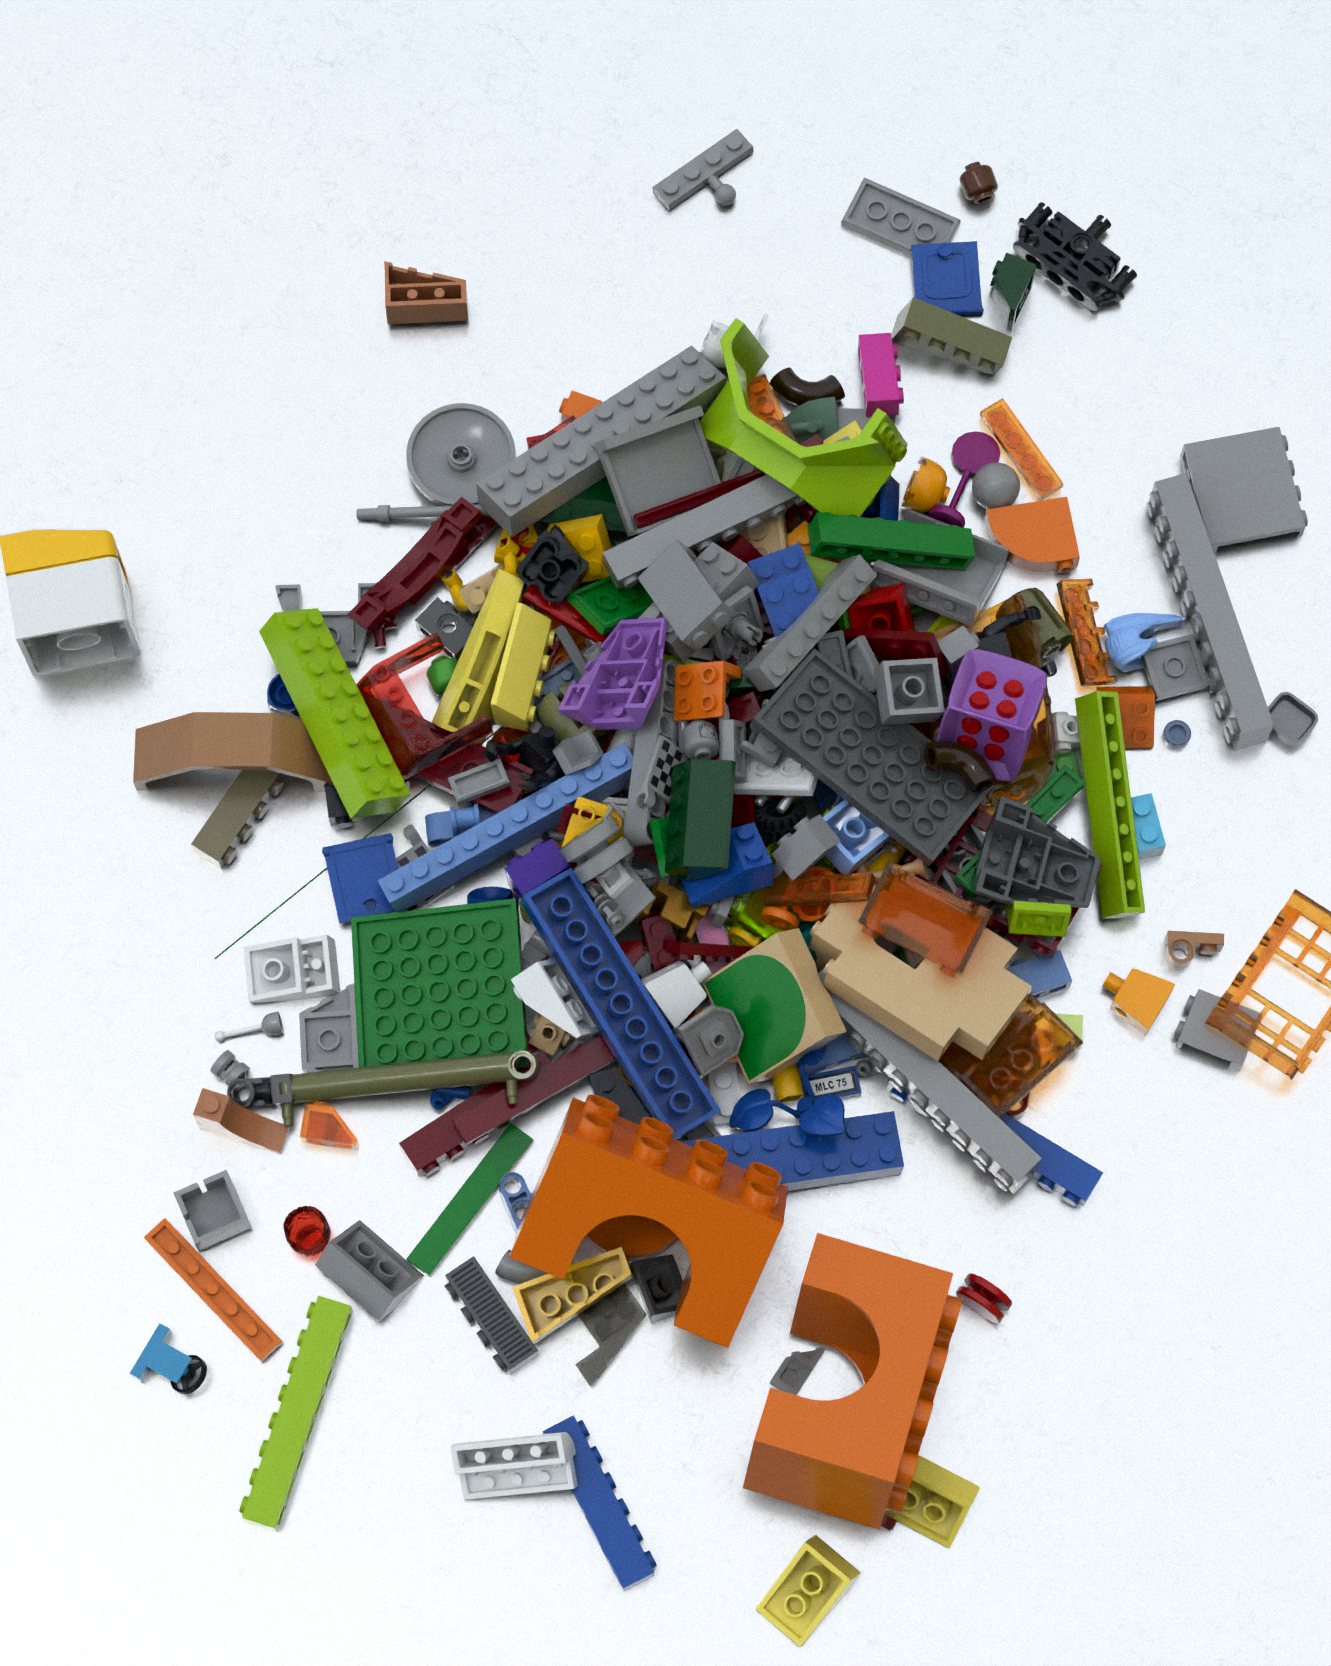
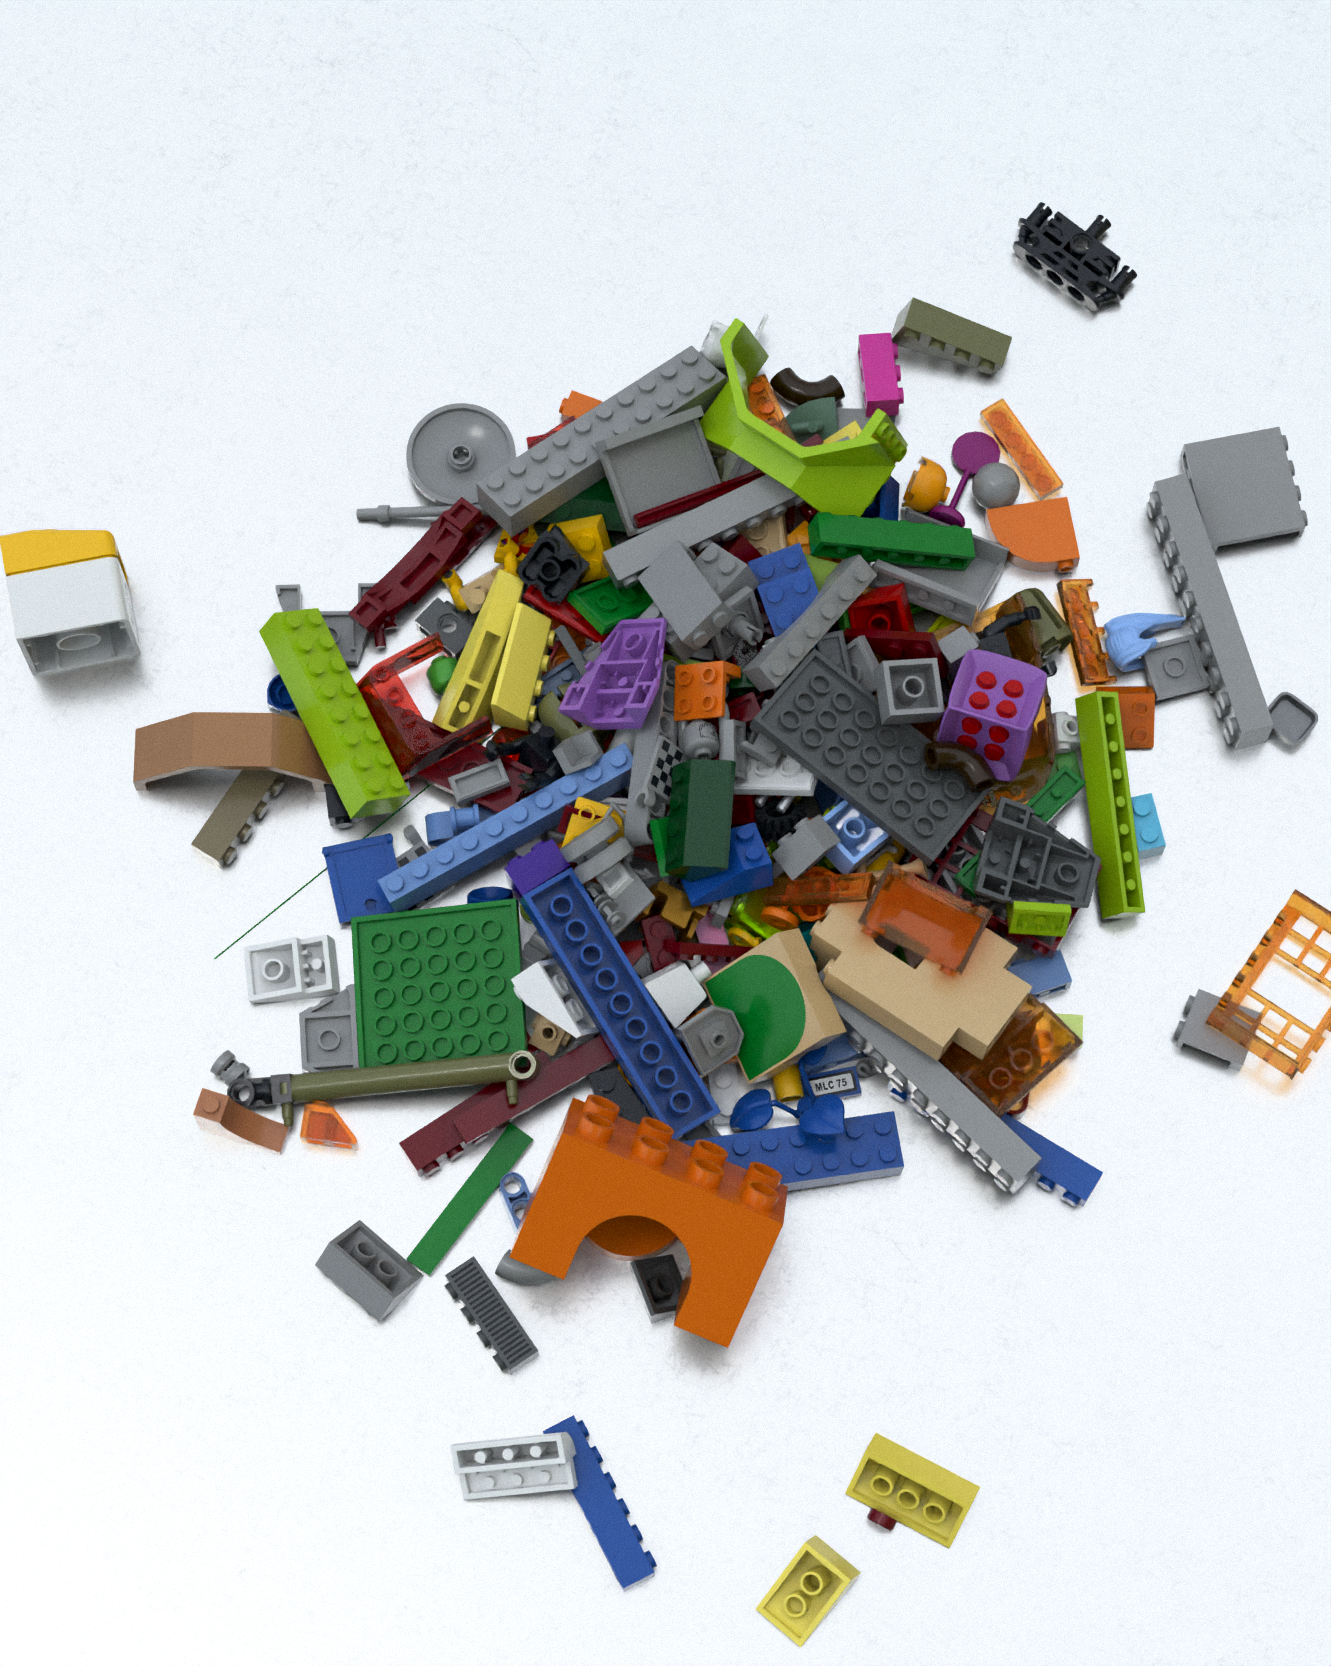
(168, 1362): dark azure piece -> none
(213, 1290): orange plate -> none
(214, 1213): light grey piece -> none
(270, 1025): hinge -> none
(296, 1414): lime brick -> none
(307, 1230): clear red hair -> none
(423, 297): nougat wedge -> none
(444, 1096): blue arm -> none
(552, 1302): yellow wedge -> none
(611, 1324): clear smoke wing -> none
(705, 170): light grey plate -> none
(796, 1370): light grey slope -> none
(860, 1449): orange arch -> none
(897, 218): light grey tile -> none
(950, 281): blue container -> none
(978, 182): reddish brown head -> none
(984, 1298): red head -> none
(1011, 286): dark green slope -> none
(1138, 997): light orange torso -> none
(1176, 734): sand blue tile -> none
(1189, 942): medium nougat plate -> none

